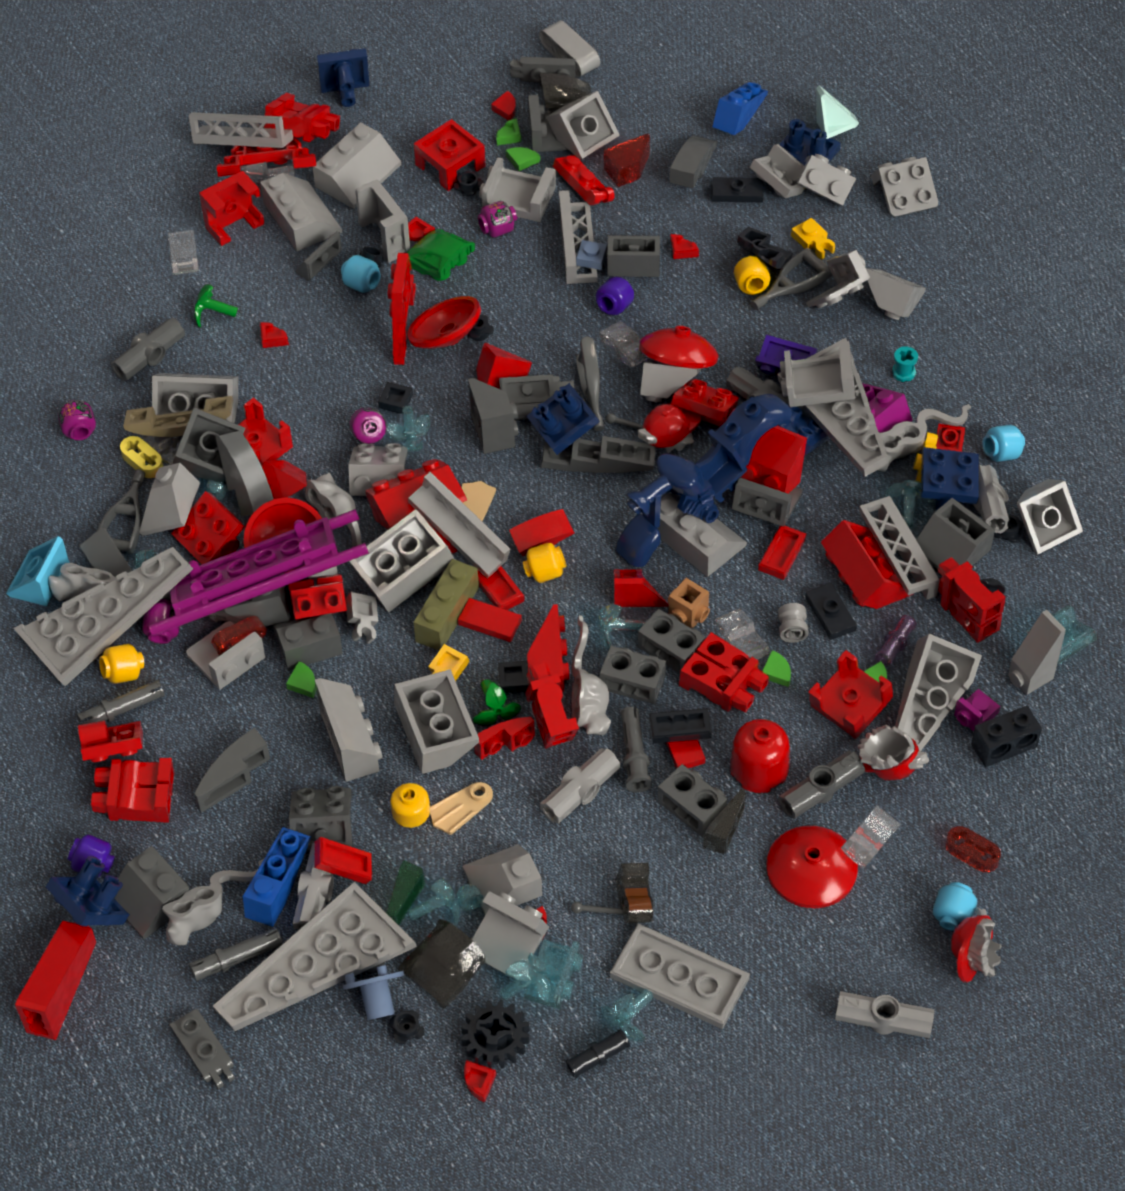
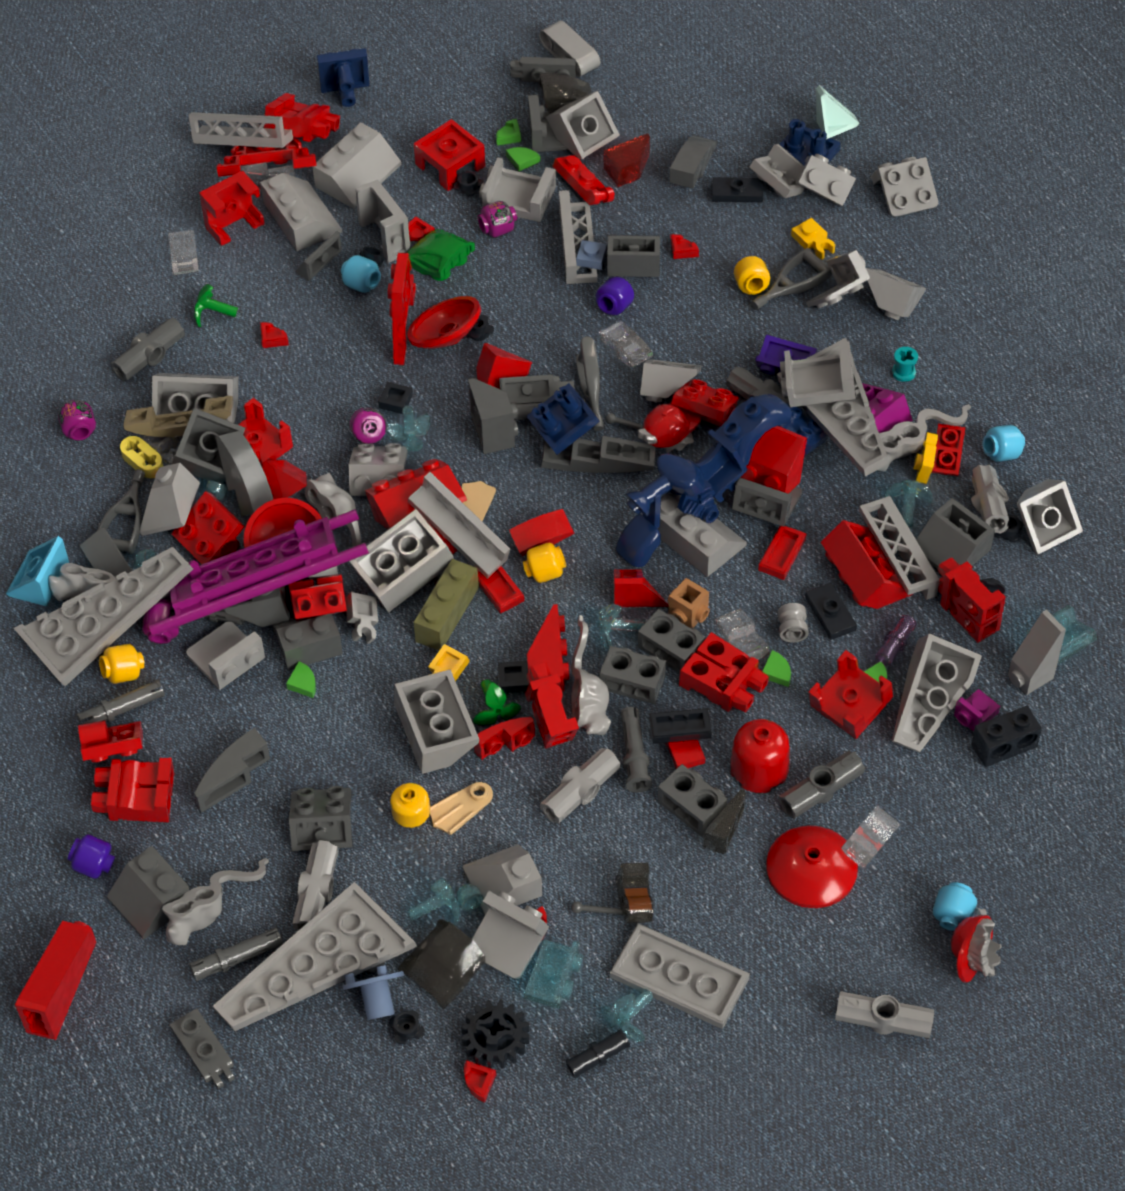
(87, 898): dark blue plate -> none
(235, 633): clear red beam -> none
(275, 877): blue slope -> none
(343, 860): red tile -> none
(348, 729): light grey slope -> none
(406, 890): clear green slope -> none
(490, 620): red tile -> none
(505, 106): red tile -> none
(525, 974): clear light blue plant -> none
(679, 348): red dish -> none
(738, 108): blue slope -> none
(759, 245): black slope -> none
(890, 753): light grey hair -> none
(949, 475): dark blue plate -> none
(973, 849): clear red beam -> none

